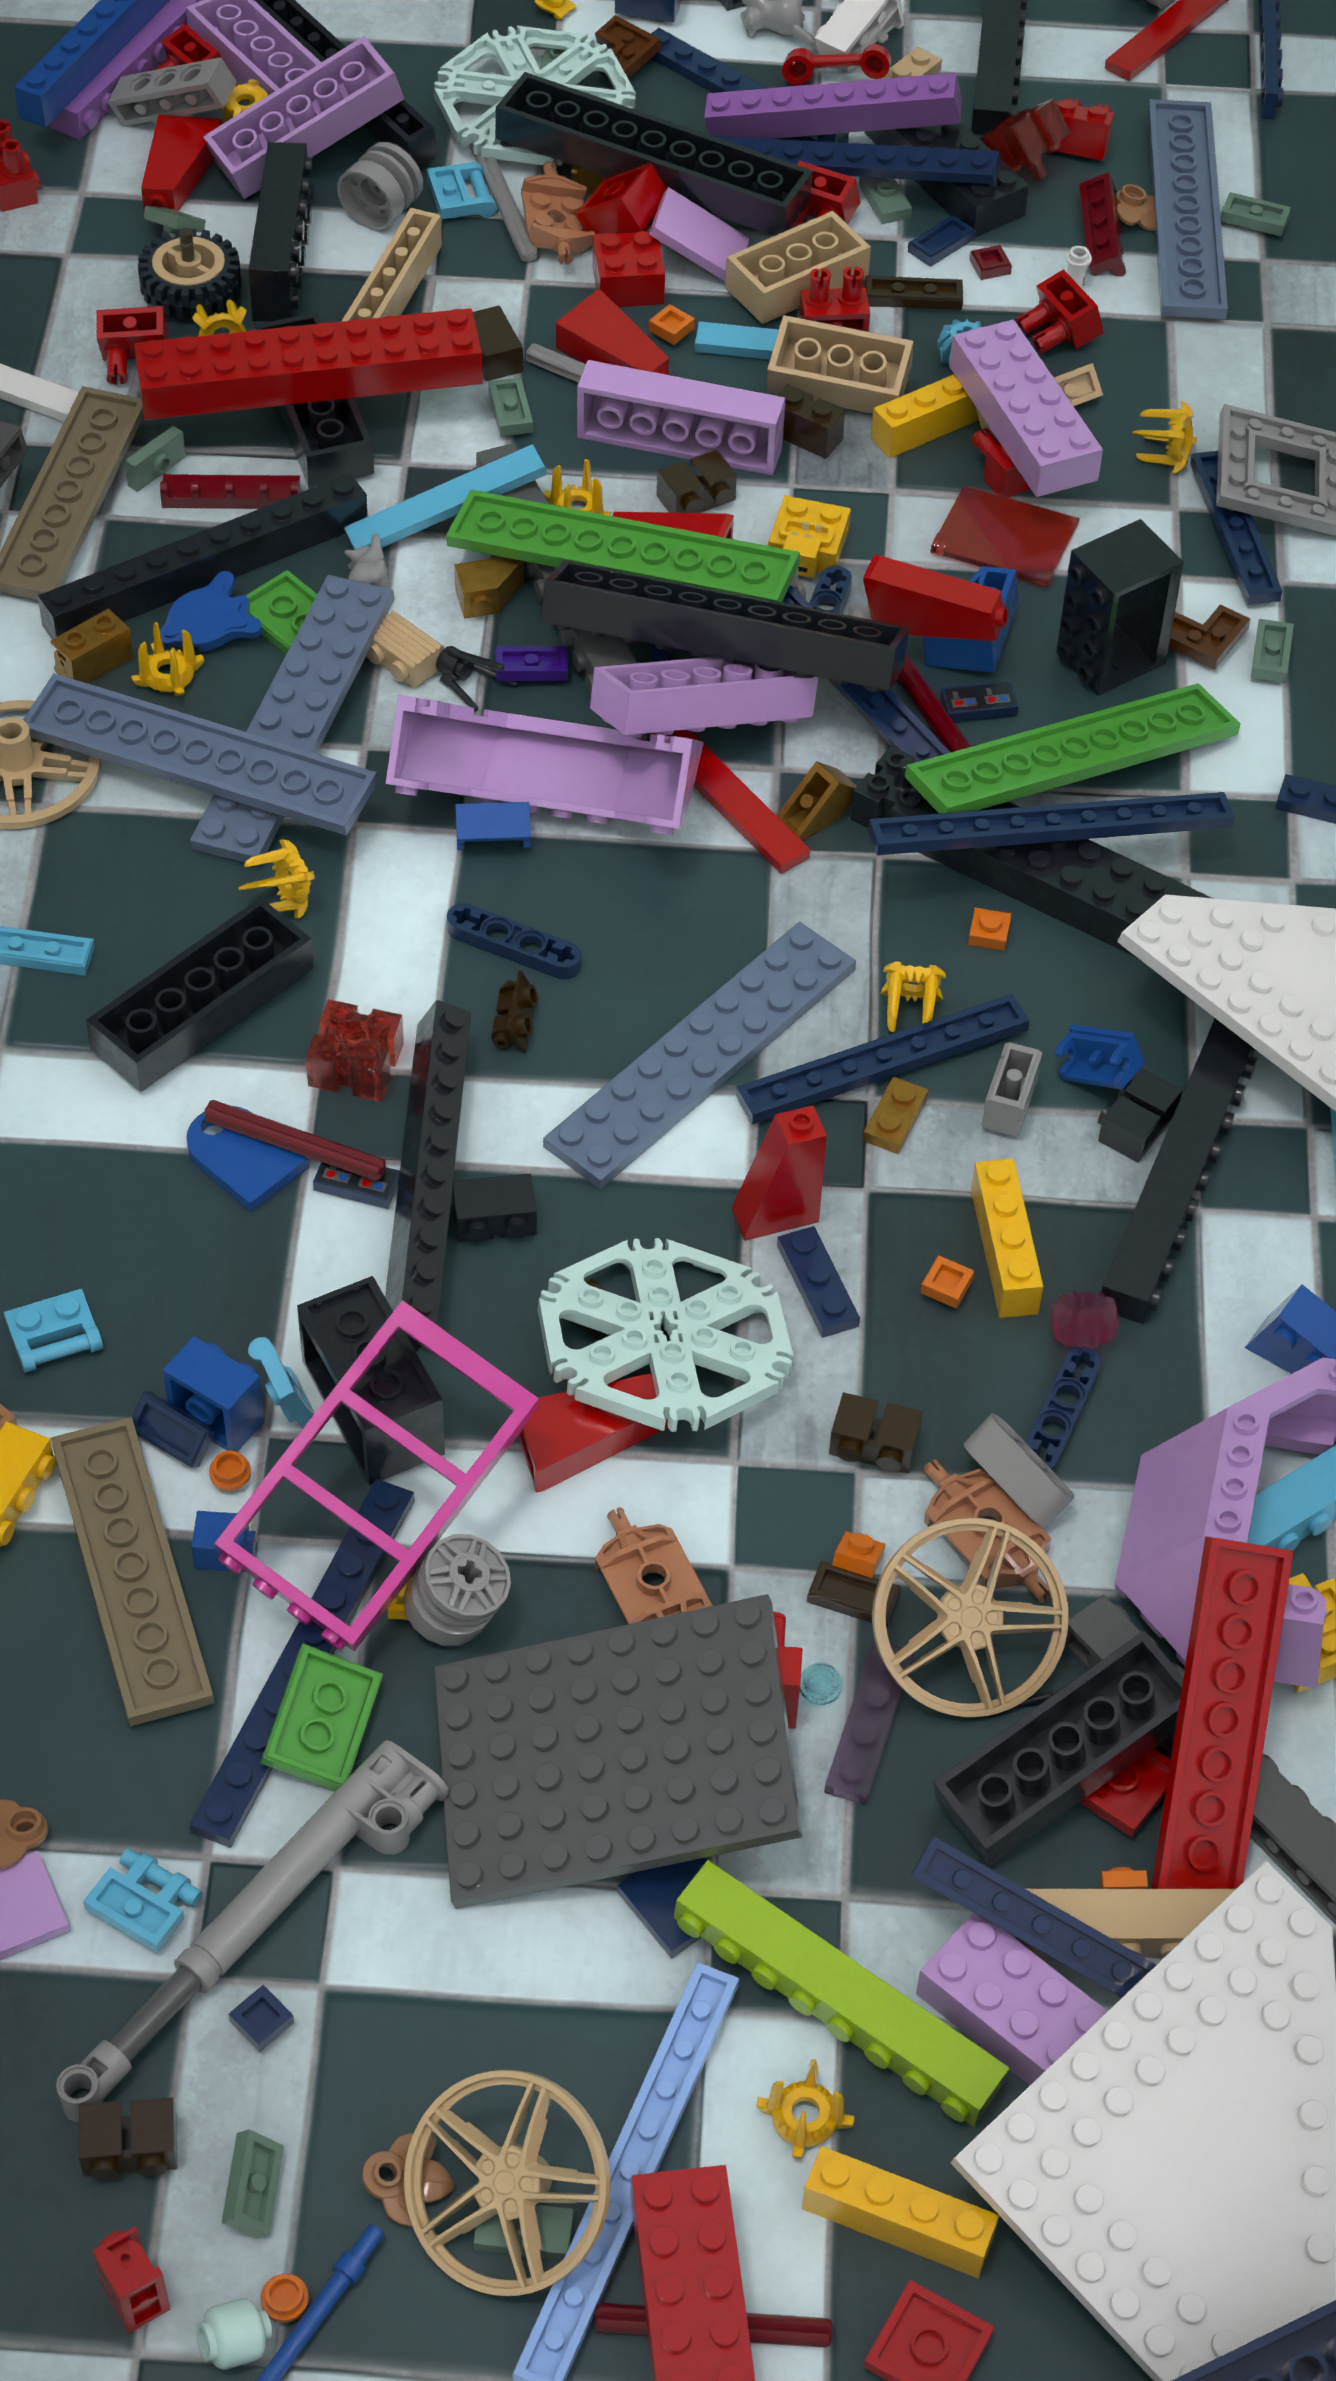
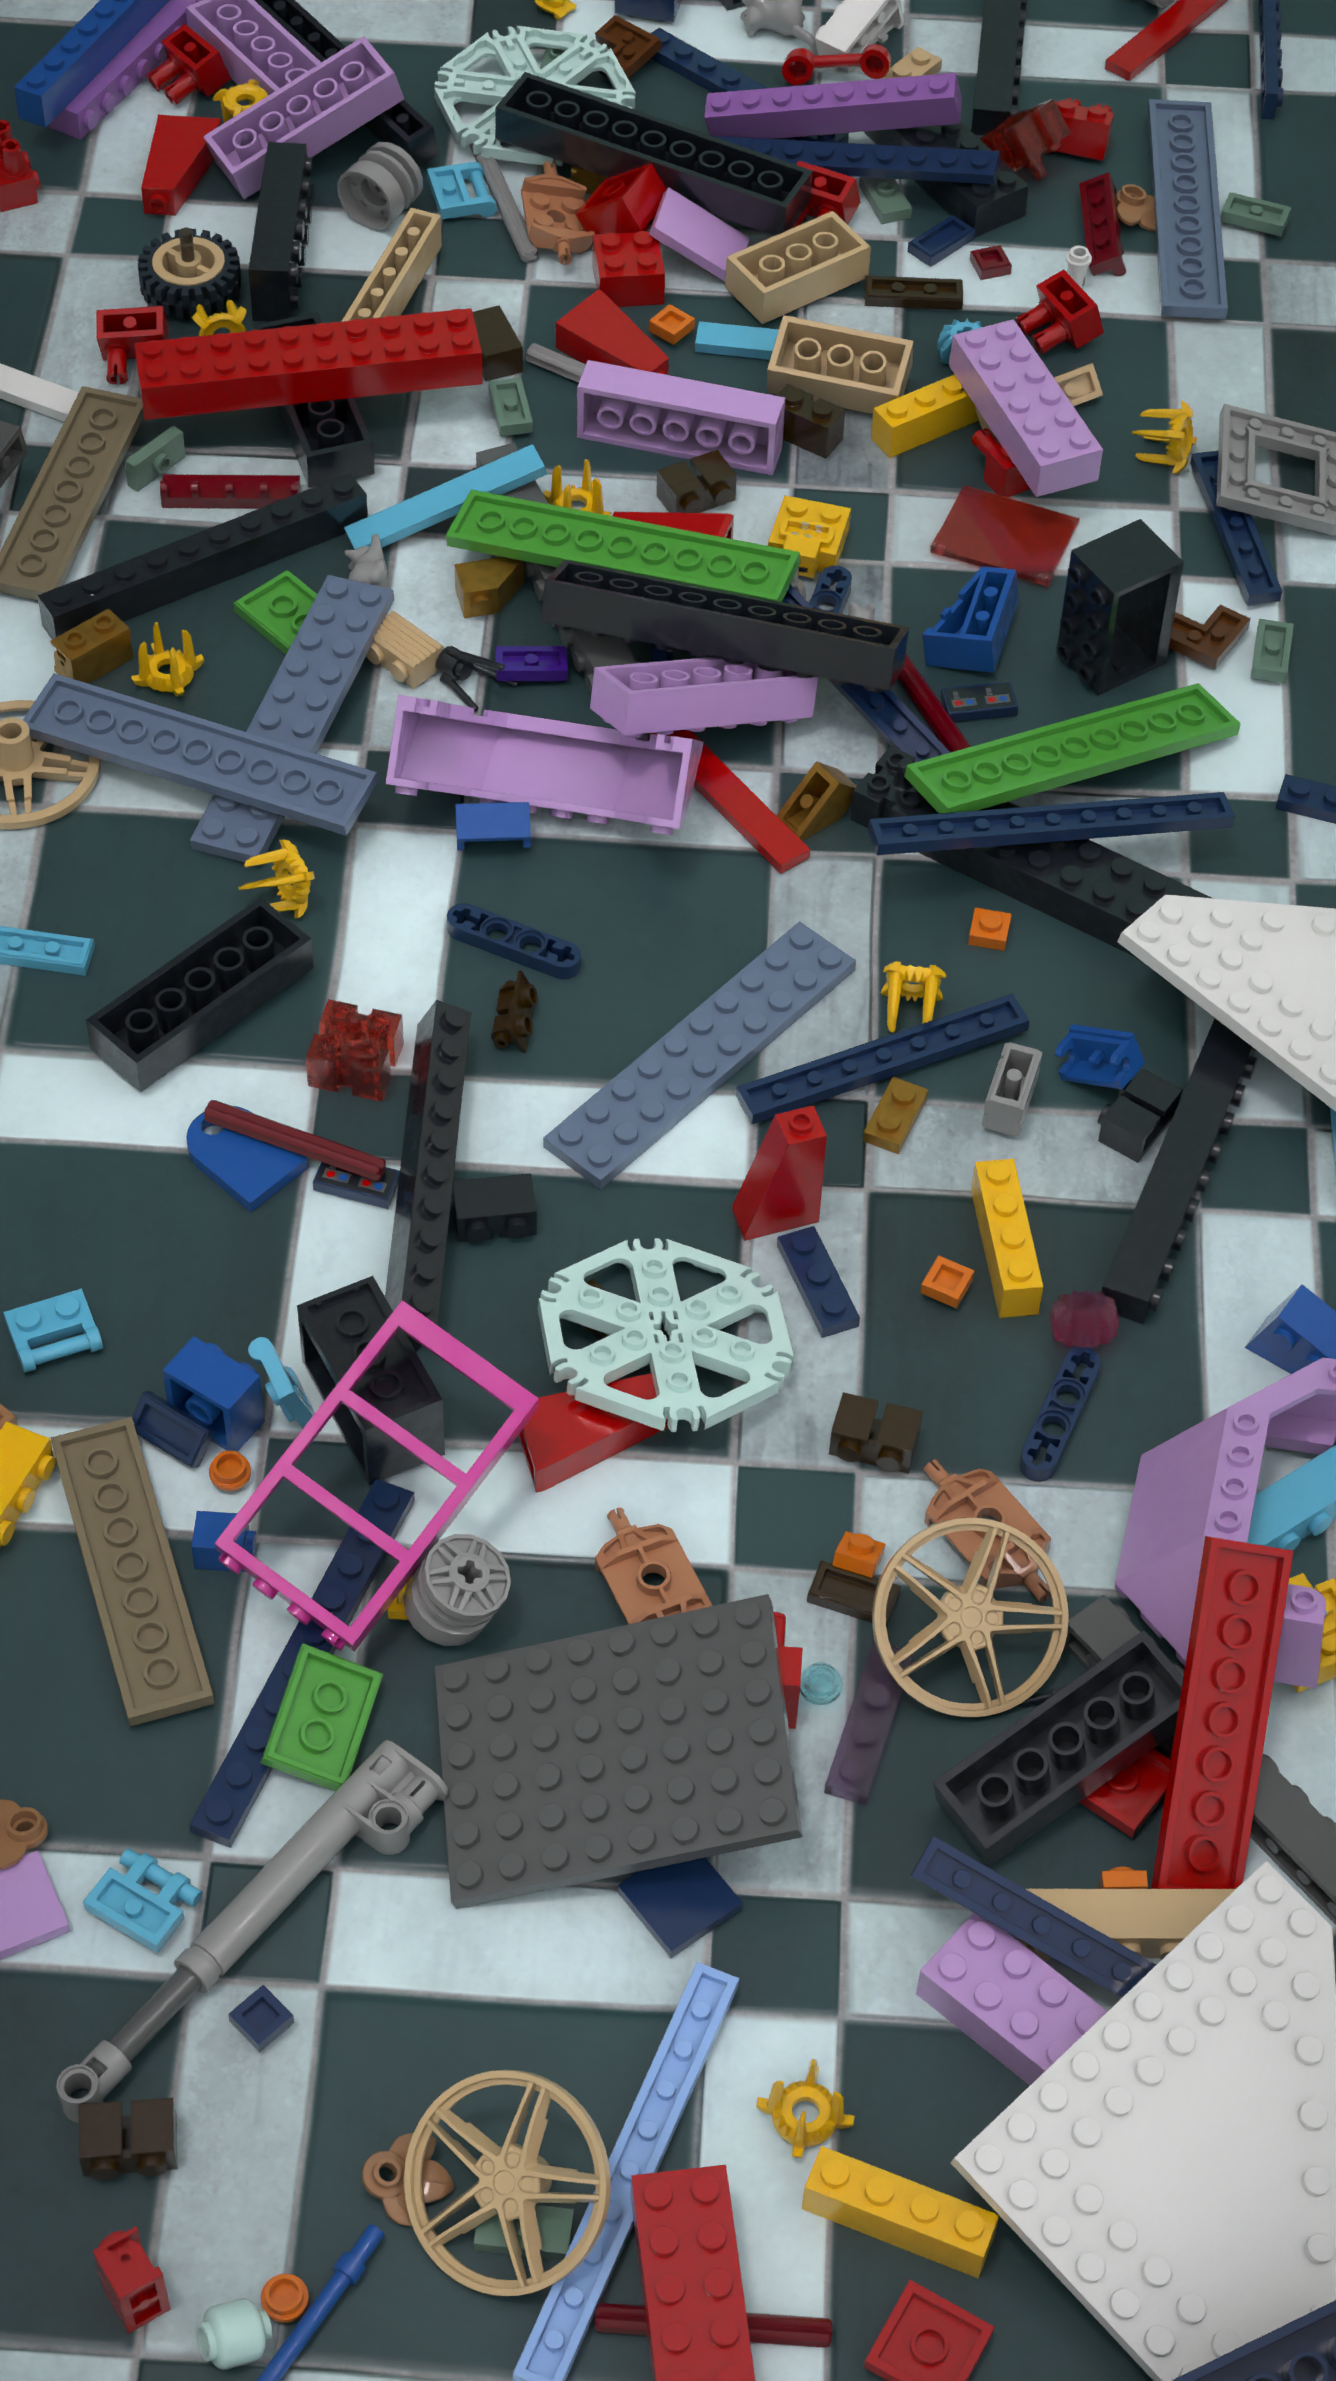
(172, 91): light grey brick -> none
(173, 219): sand green plate -> none
(210, 616): blue tile -> none
(252, 2184): sand green plate -> none
(838, 306): red brick -> none
(840, 1994): lime brick -> none
(932, 602): red slope -> none
(1018, 1470): light grey beam -> none

